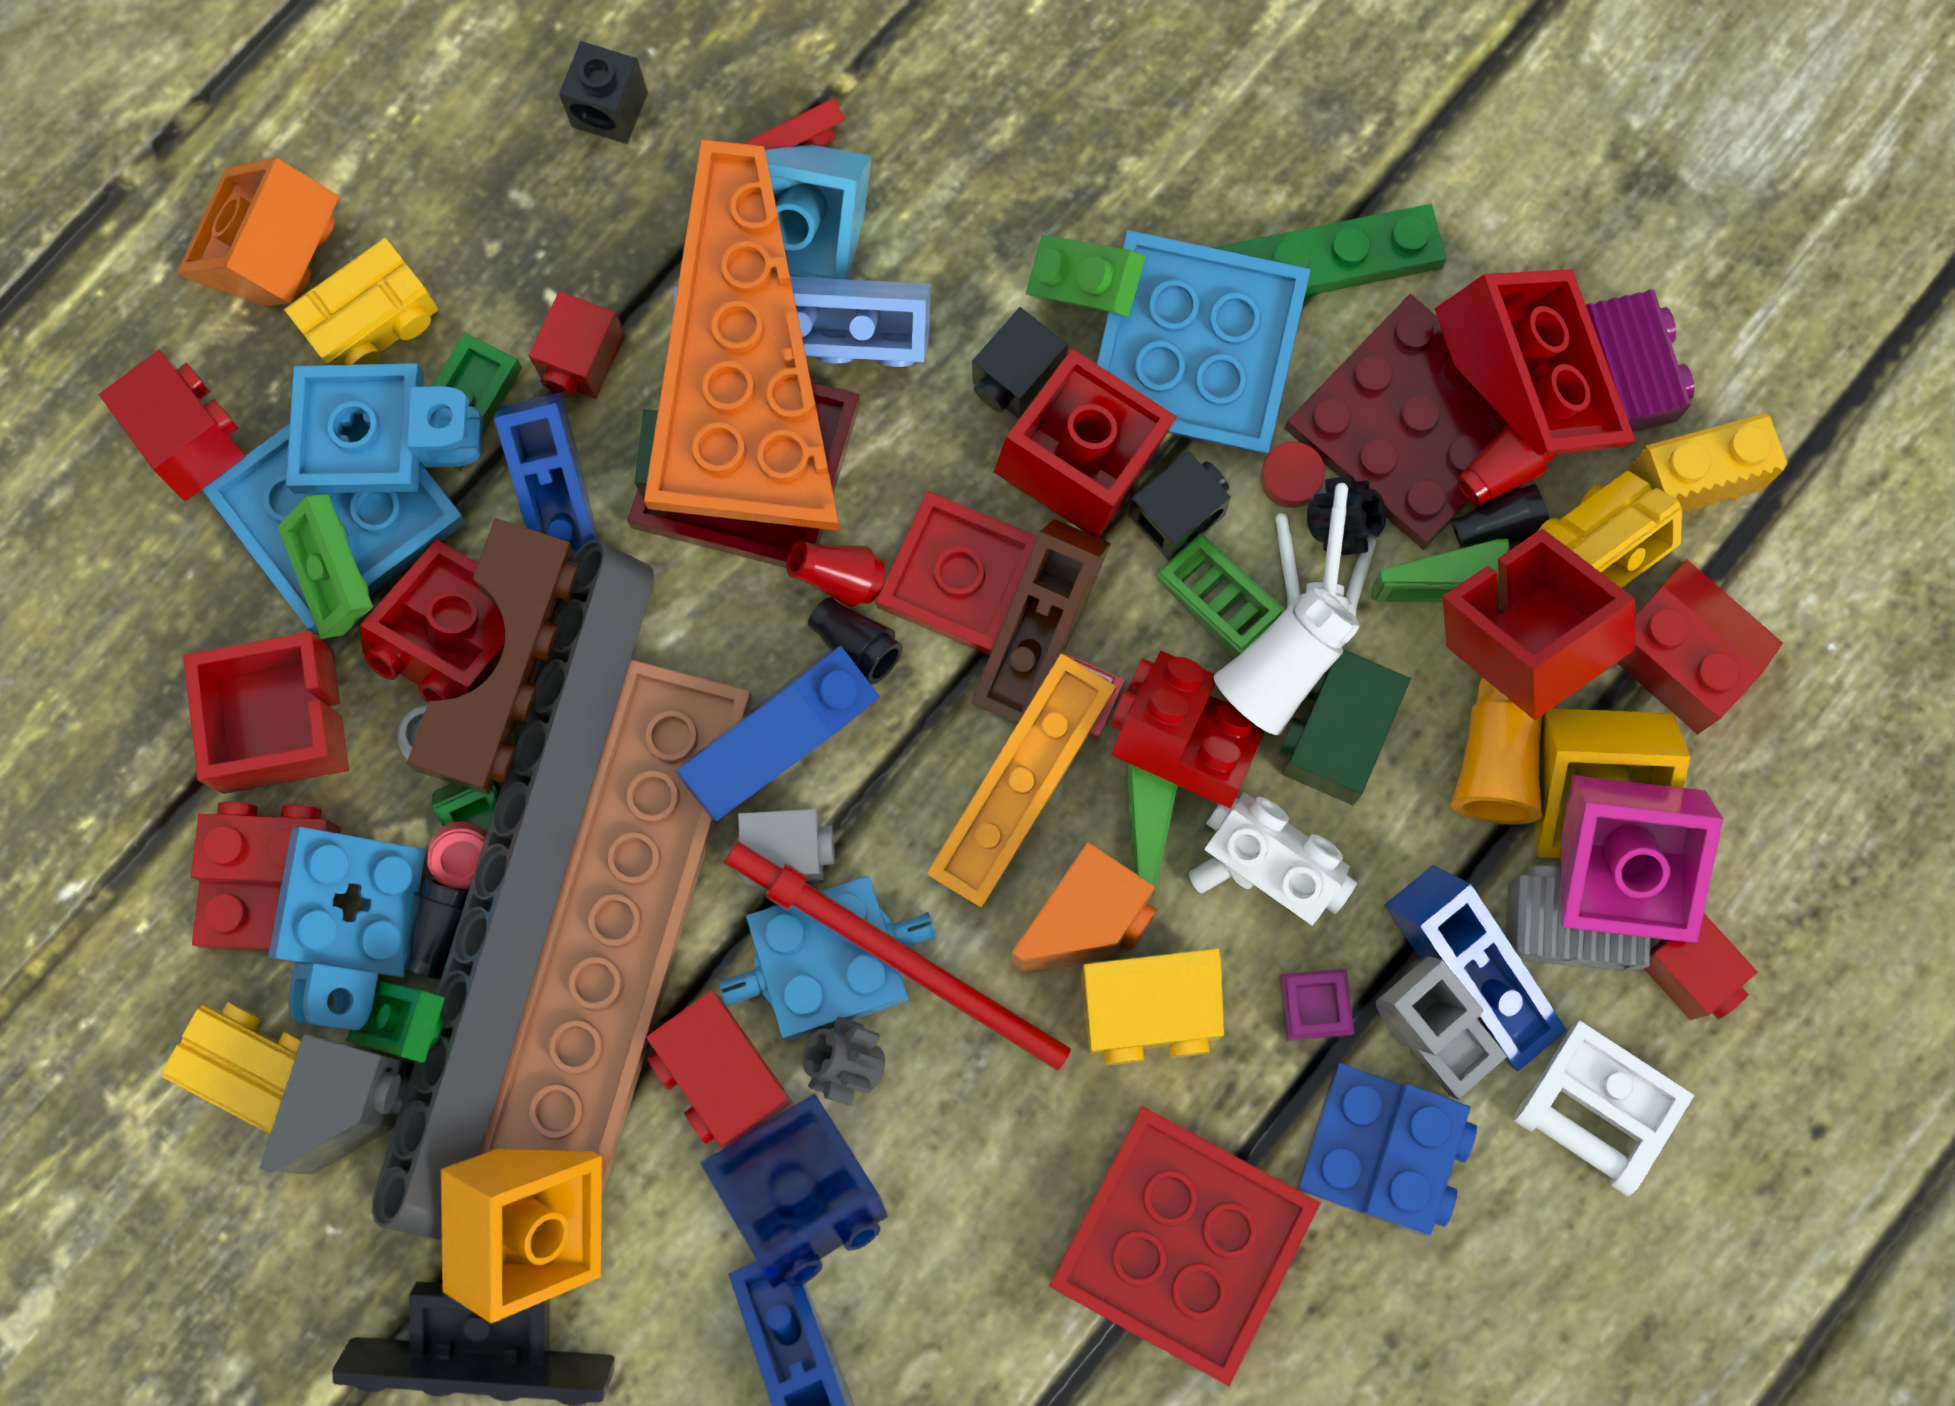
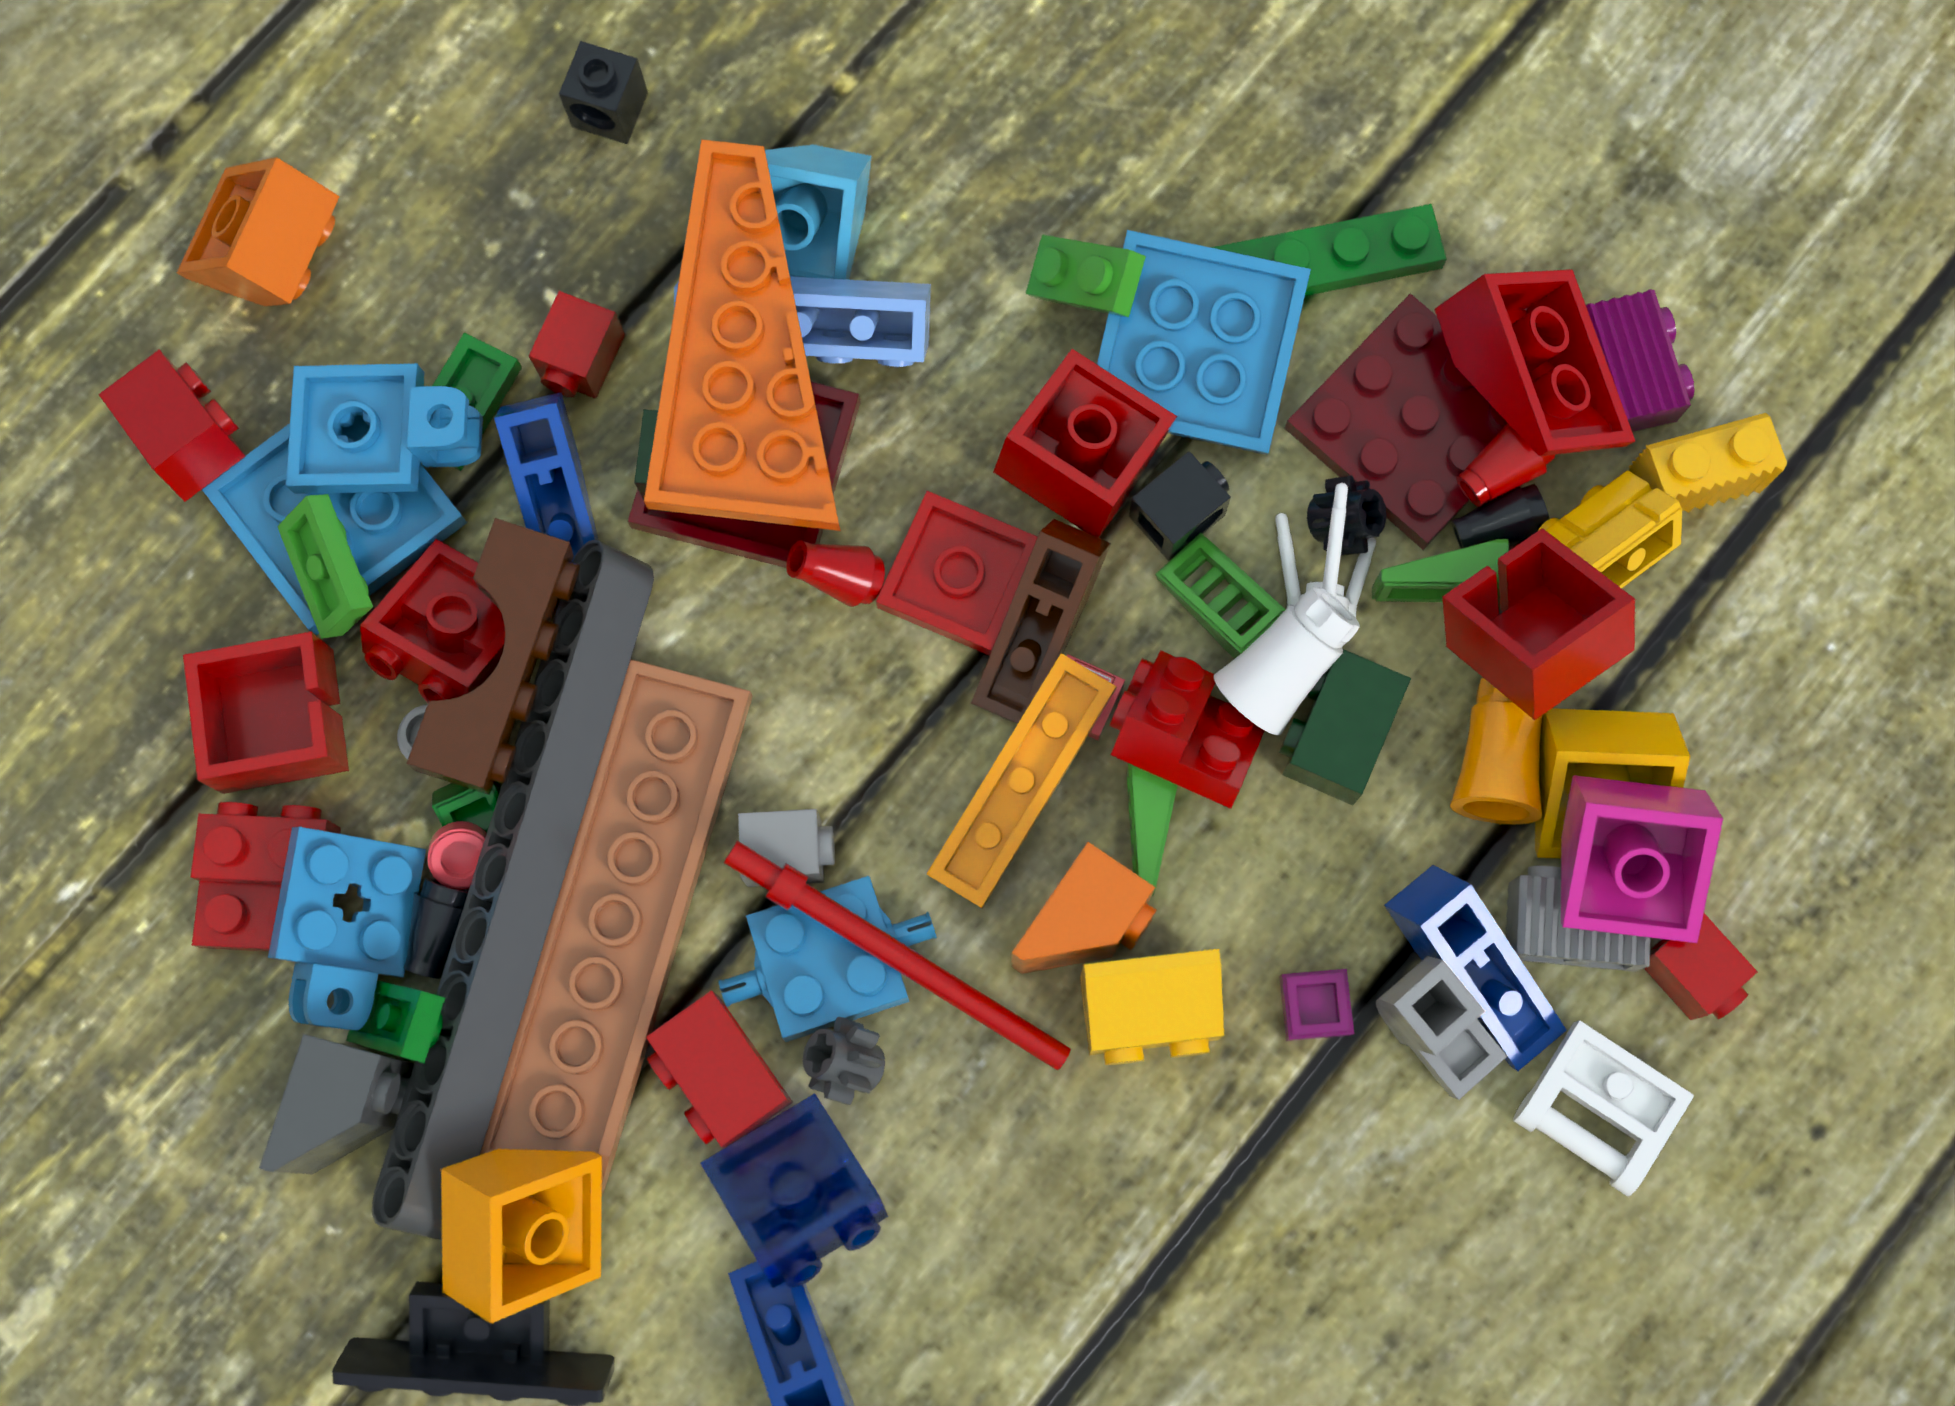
(234, 1063): yellow brick -> none
(364, 308): yellow brick -> none
(777, 733): blue slope -> none
(805, 129): red plate -> none
(864, 640): black cone -> none
(1017, 363): black brick -> none
(1185, 1245): red plate -> none
(1266, 851): white brick -> none
(1292, 474): red tile -> none
(1387, 1150): blue plate -> none
(1697, 648): red slope -> none

